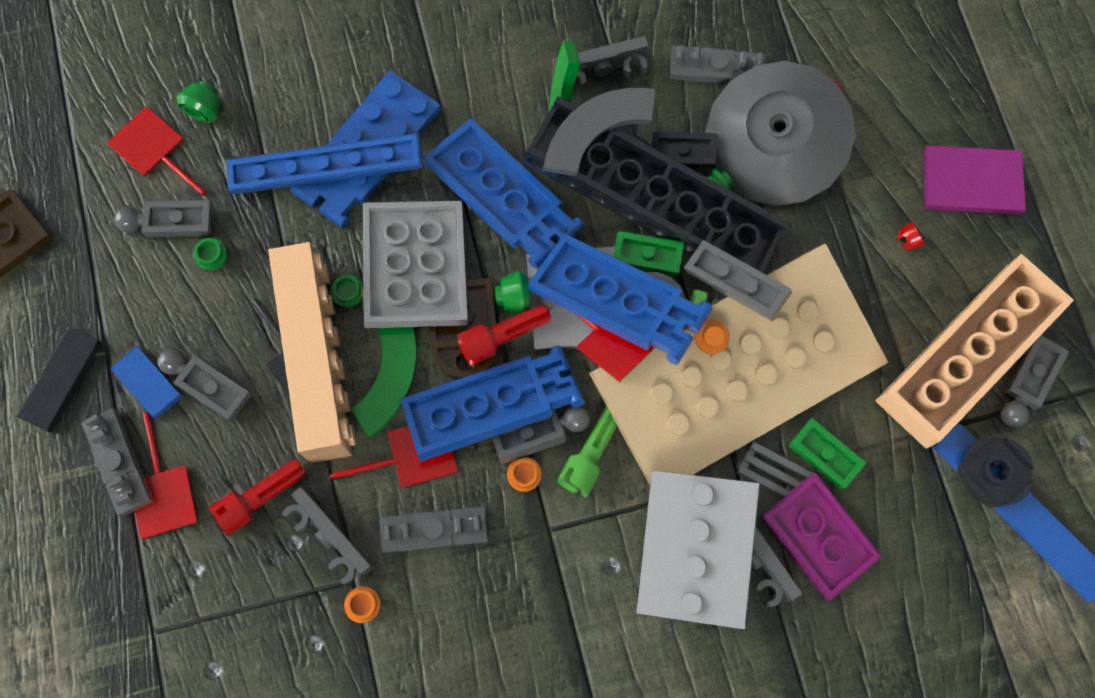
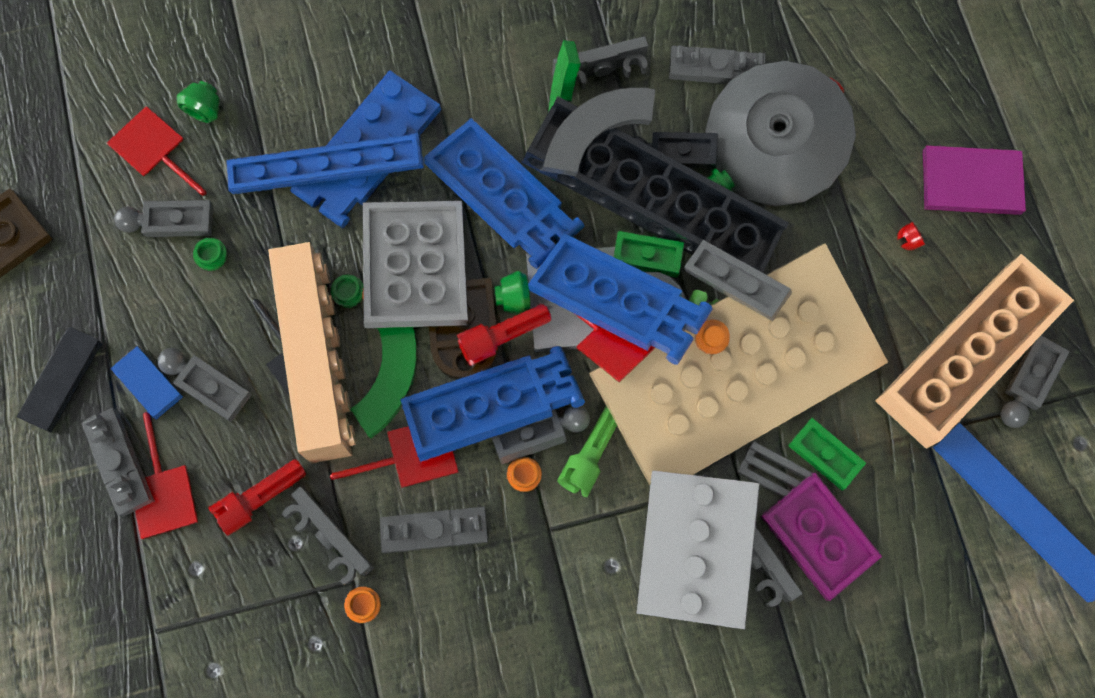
(992, 491): black plate -> none

